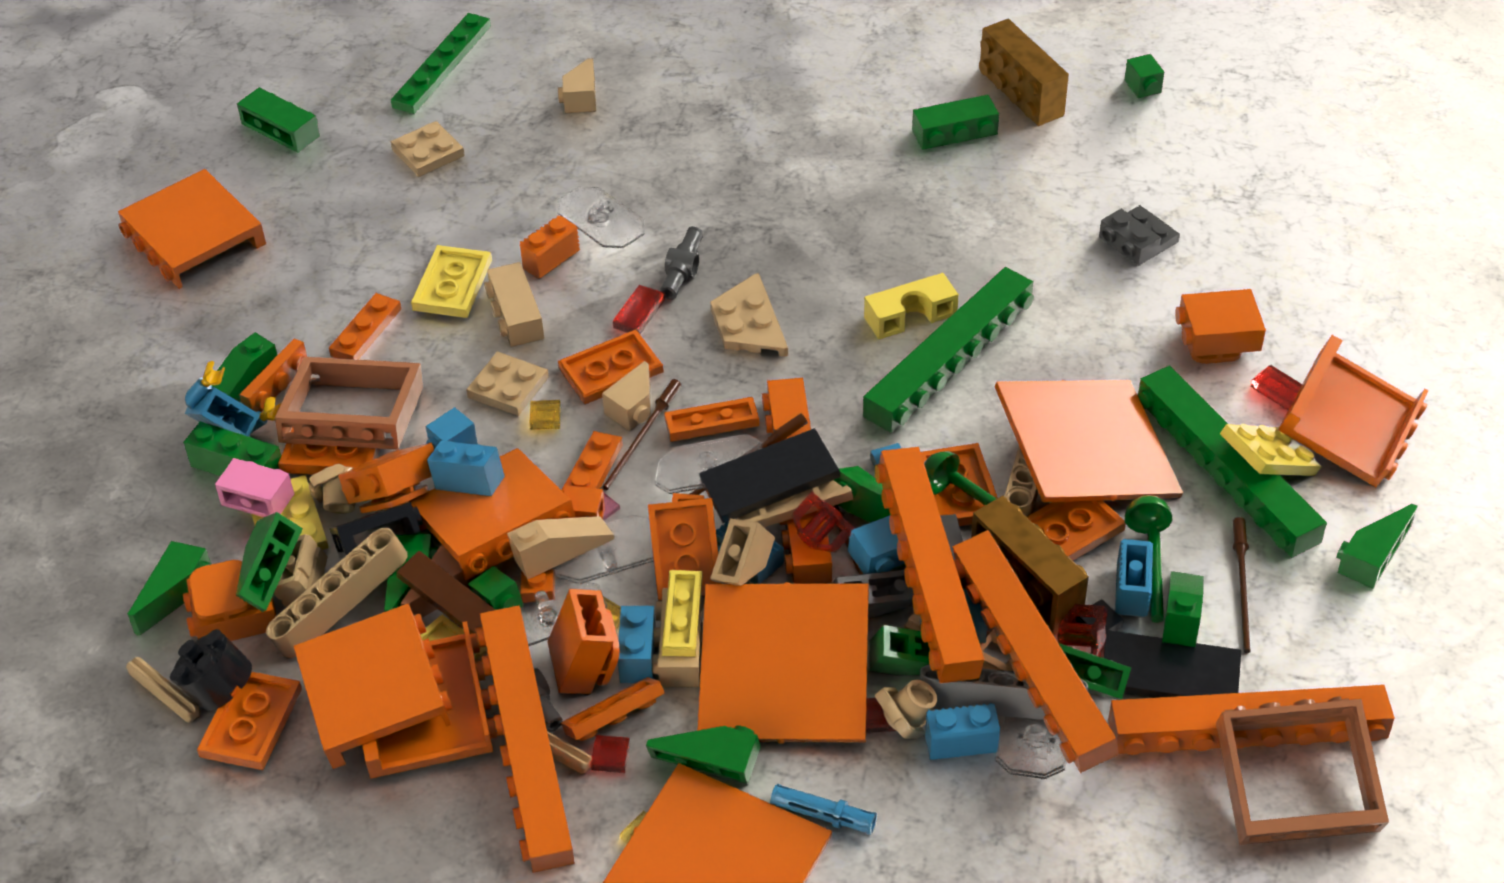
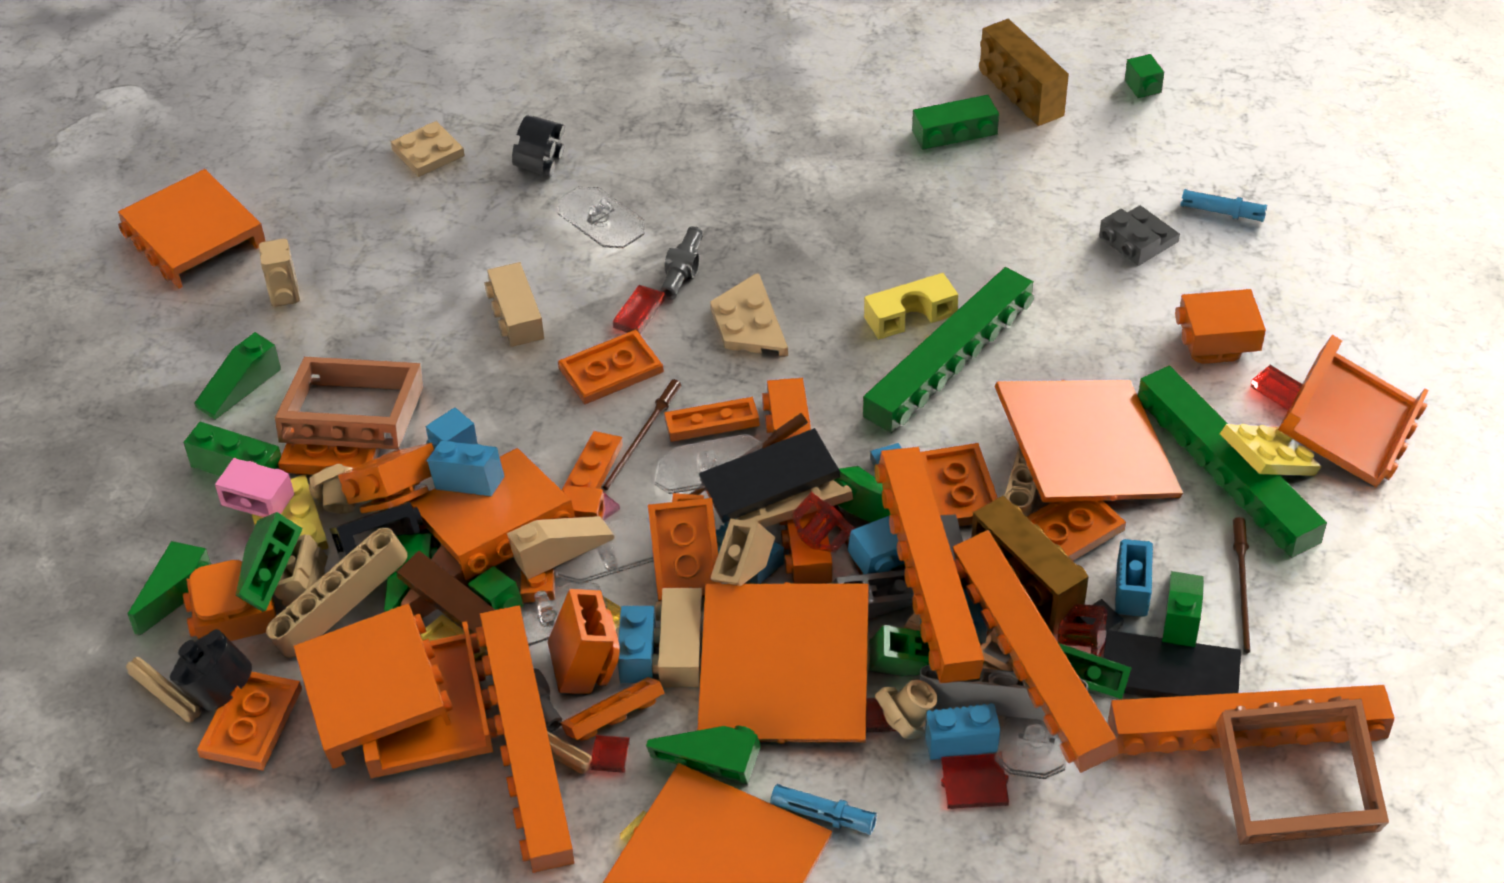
(220, 410): dark azure torso -> none
(275, 376): orange plate -> none
(278, 119): green brick -> none
(279, 272): none -> tan brick
(365, 327): orange plate -> none
(440, 63): green plate -> none
(451, 281): light yellow plate -> none
(507, 383): tan plate -> none
(538, 145): none -> black brick
(545, 414): clear yellow tile -> none
(549, 246): orange brick -> none
(579, 88): tan slope -> none
(629, 398): tan slope -> none
(682, 613): light yellow tile -> none
(943, 469): green piece -> none
(974, 781): none -> clear red piece
(1151, 516): green piece -> none
(1223, 205): none -> dark azure pin
(1374, 546): green slope -> none

